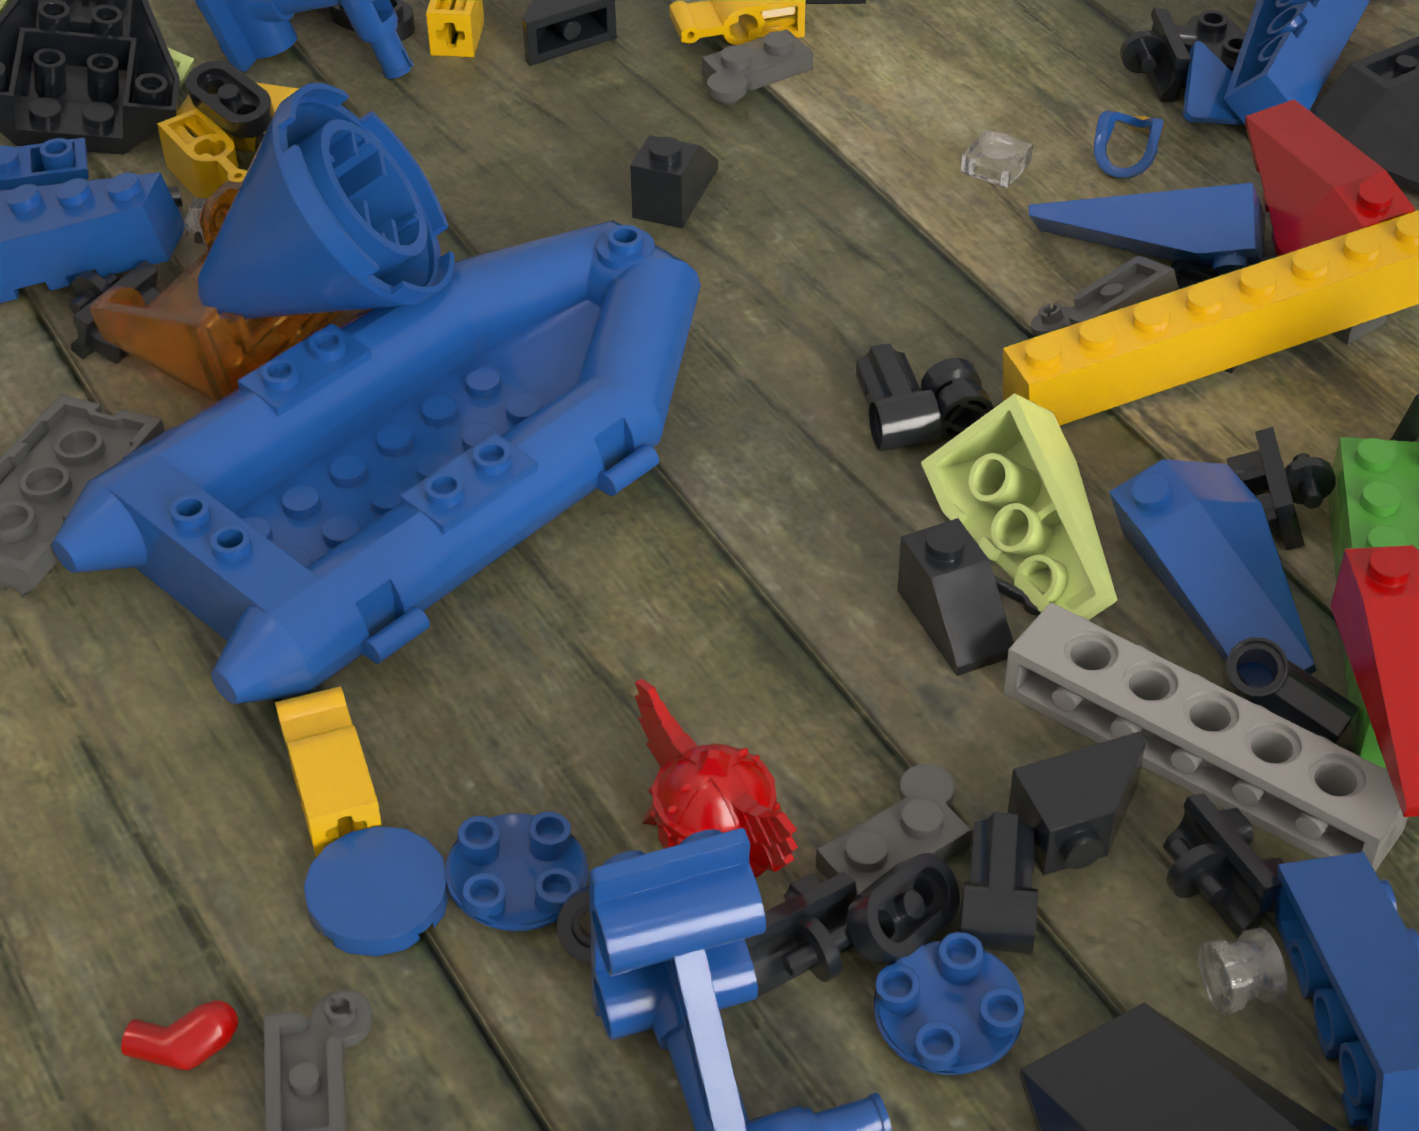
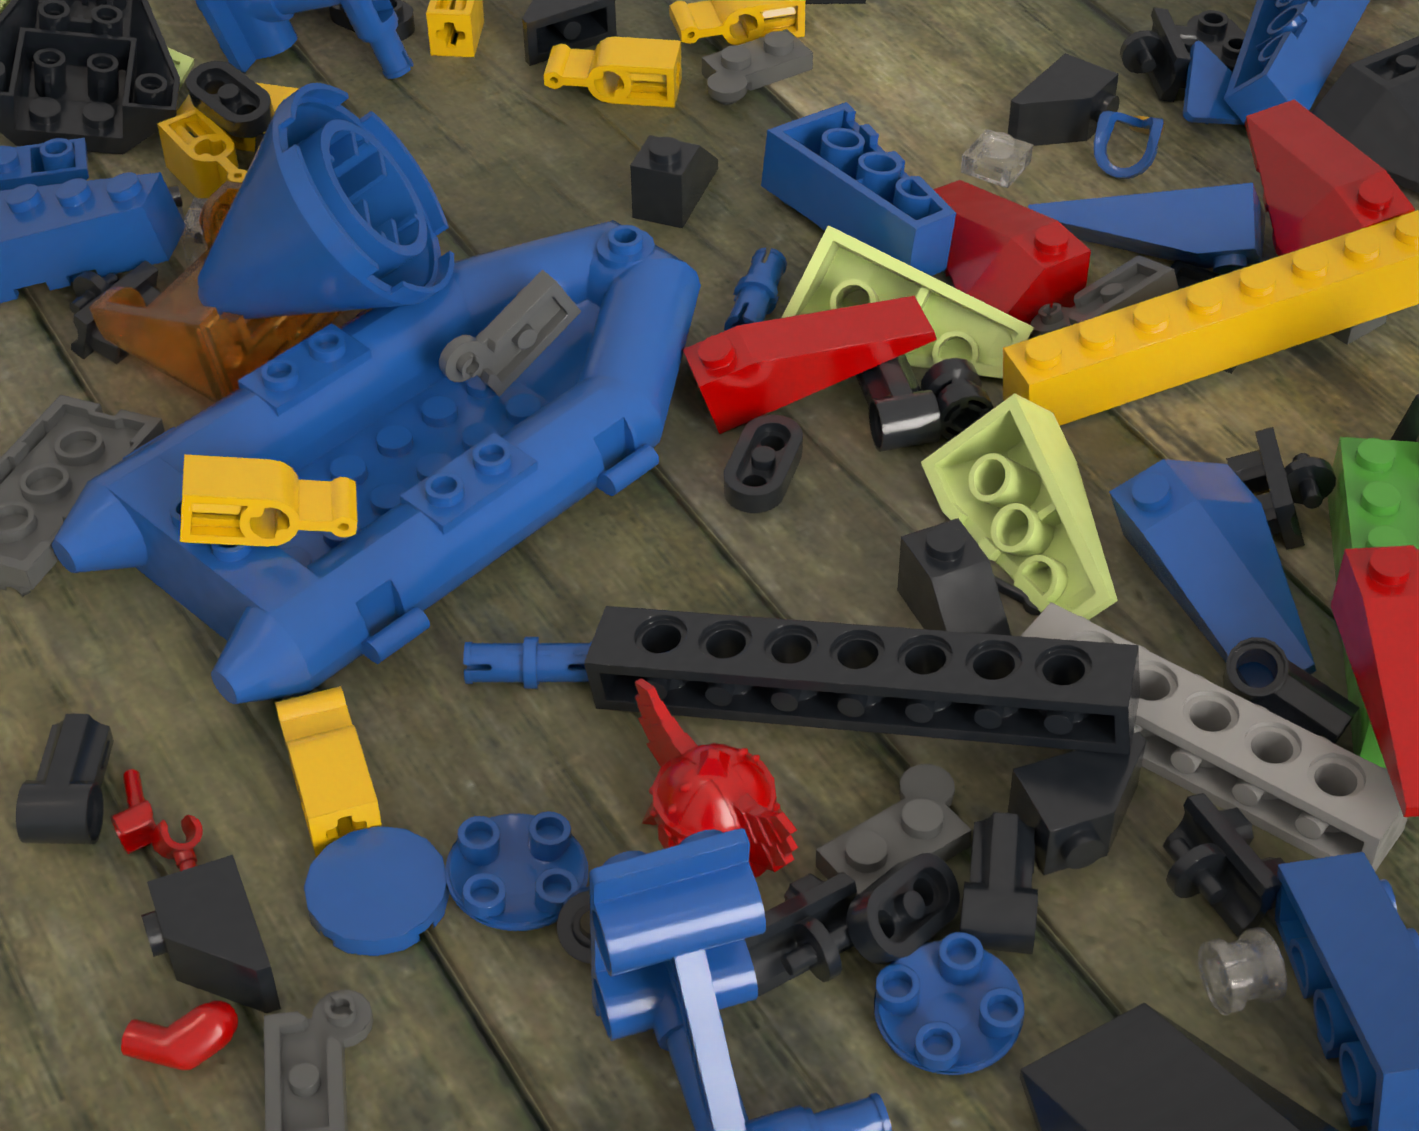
(67, 795): none -> black piece
(136, 823): none -> red hand
(182, 852): none -> red hand
(211, 934): none -> black slope
(260, 502): none -> yellow piece
(513, 337): none -> dark grey hinge
(525, 662): none -> blue pin
(620, 70): none -> yellow piece
(757, 290): none -> blue pin
(763, 463): none -> black plate
(789, 358): none -> red wedge
(845, 180): none -> blue wedge
(853, 274): none -> yellowish green wedge
(870, 678): none -> black brick
(1011, 253): none -> red wedge
(1063, 103): none -> black slope

